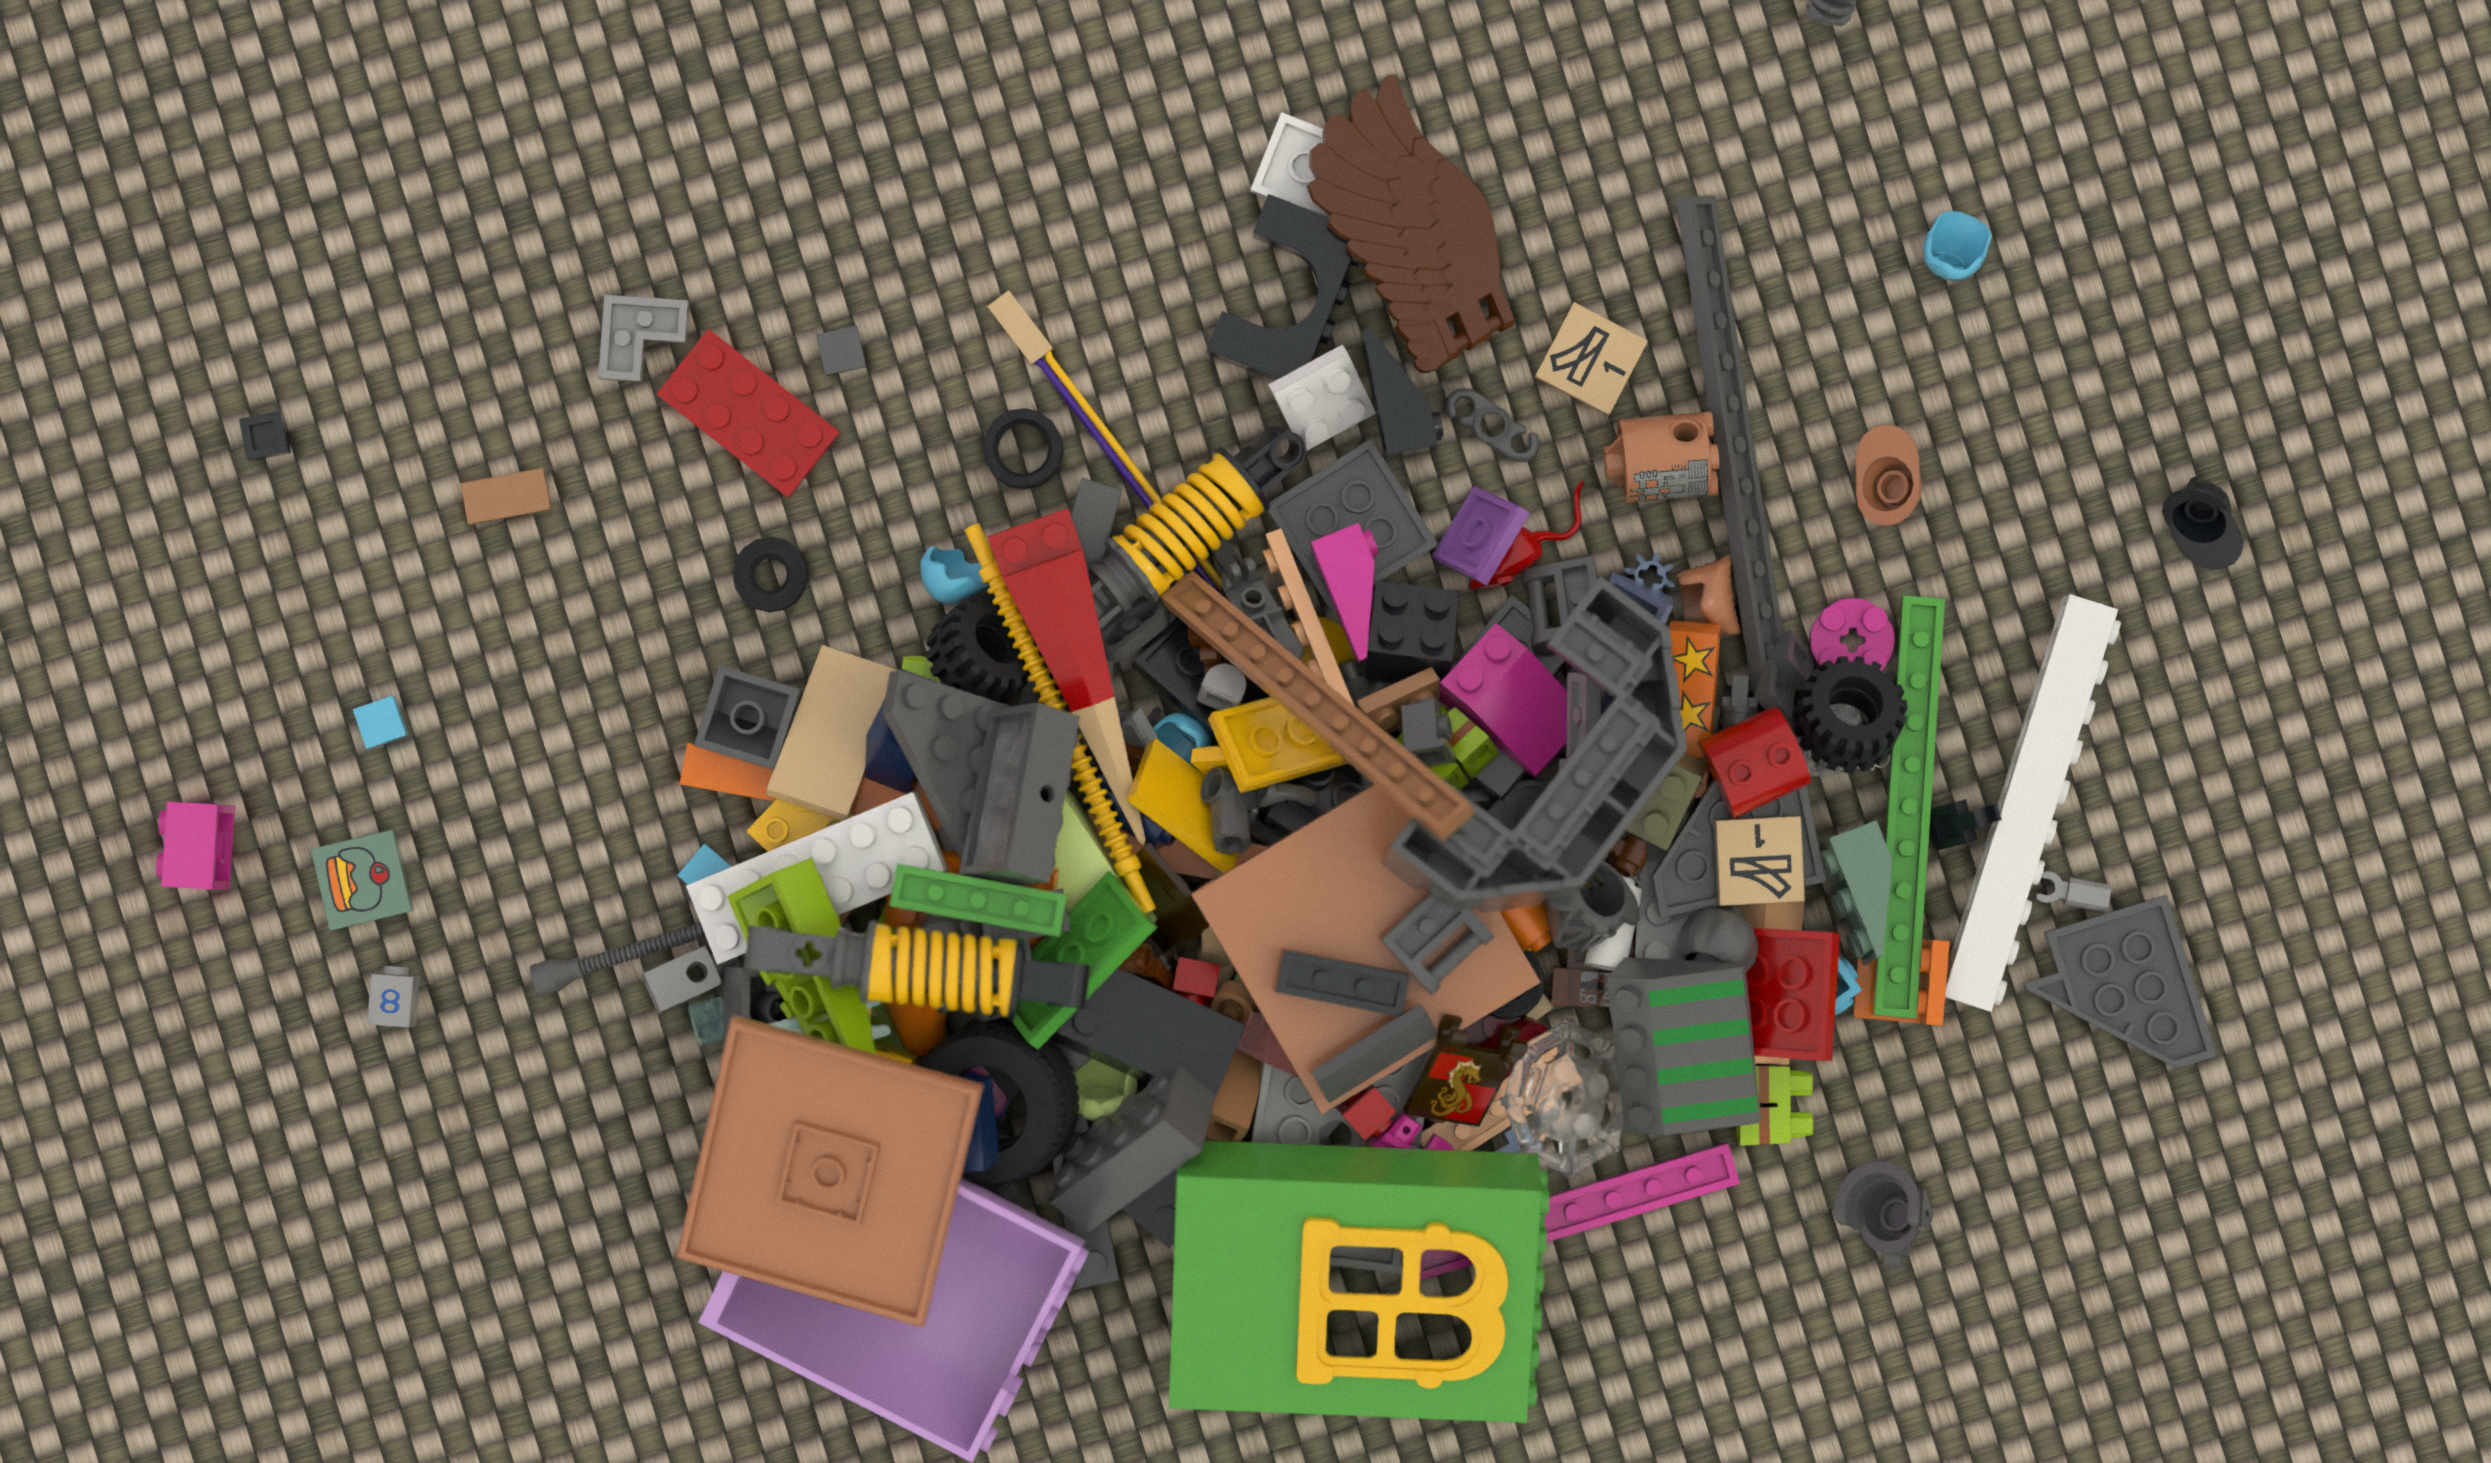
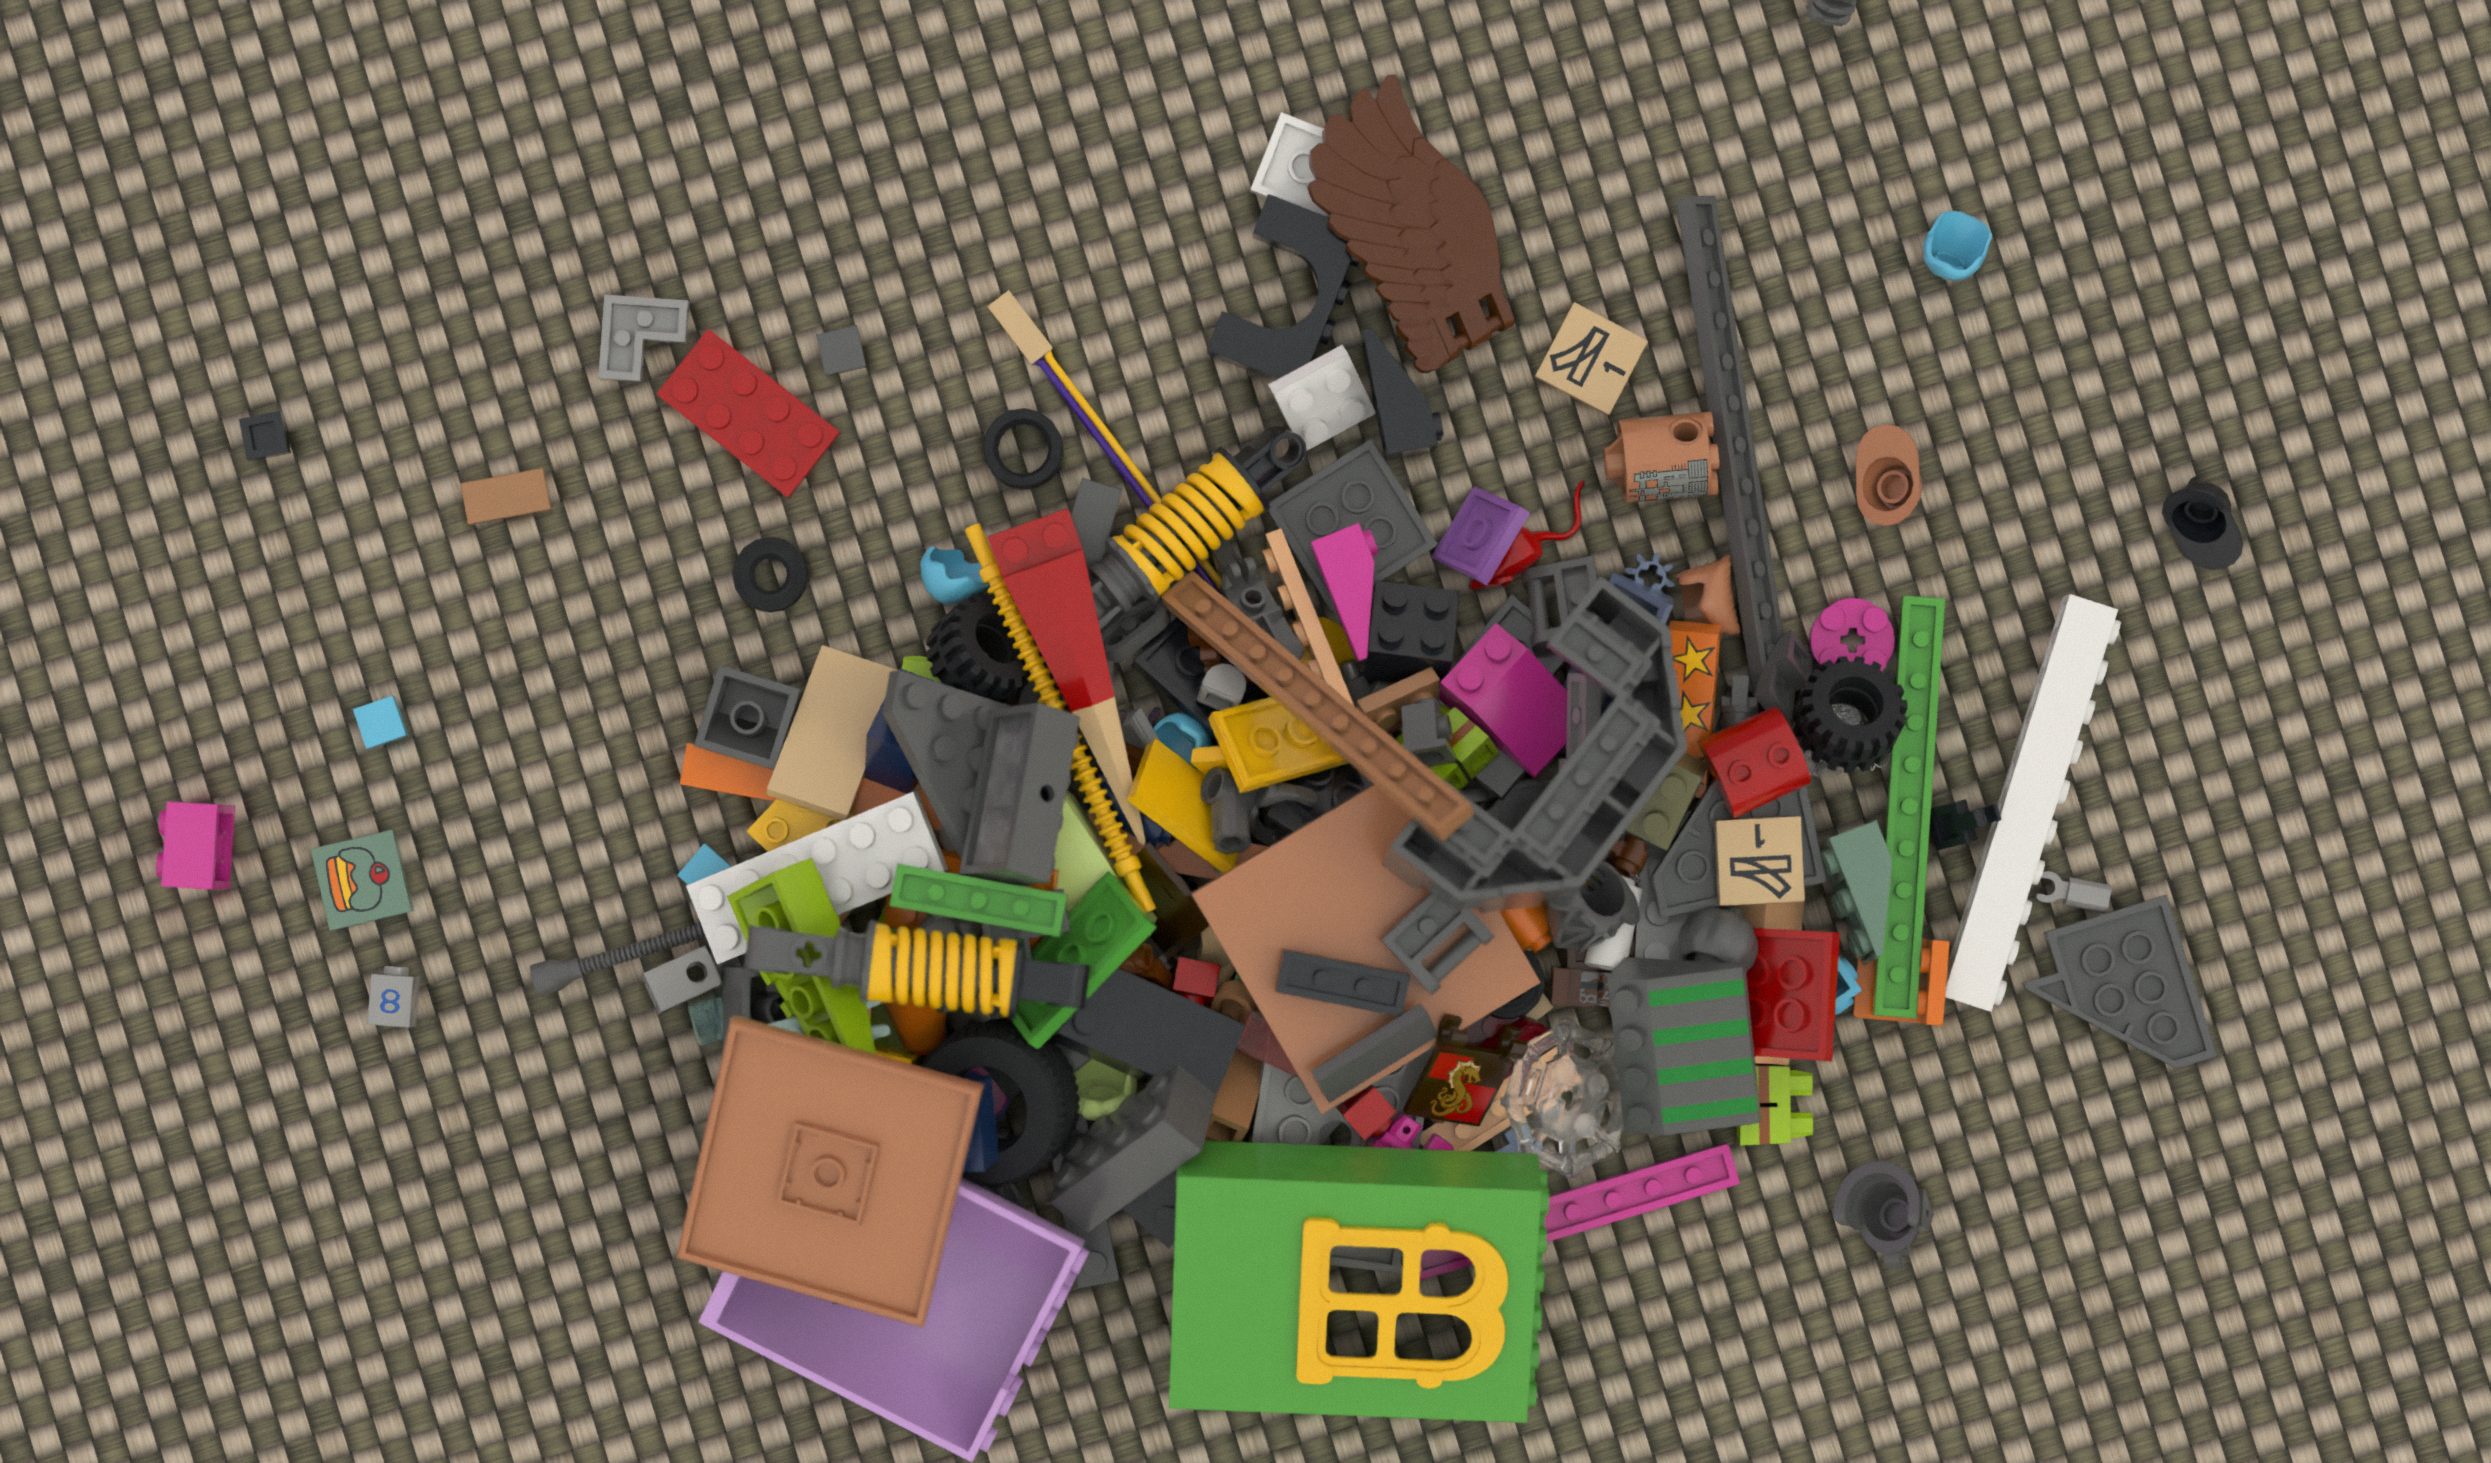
(1482, 407): dark grey piece -> none

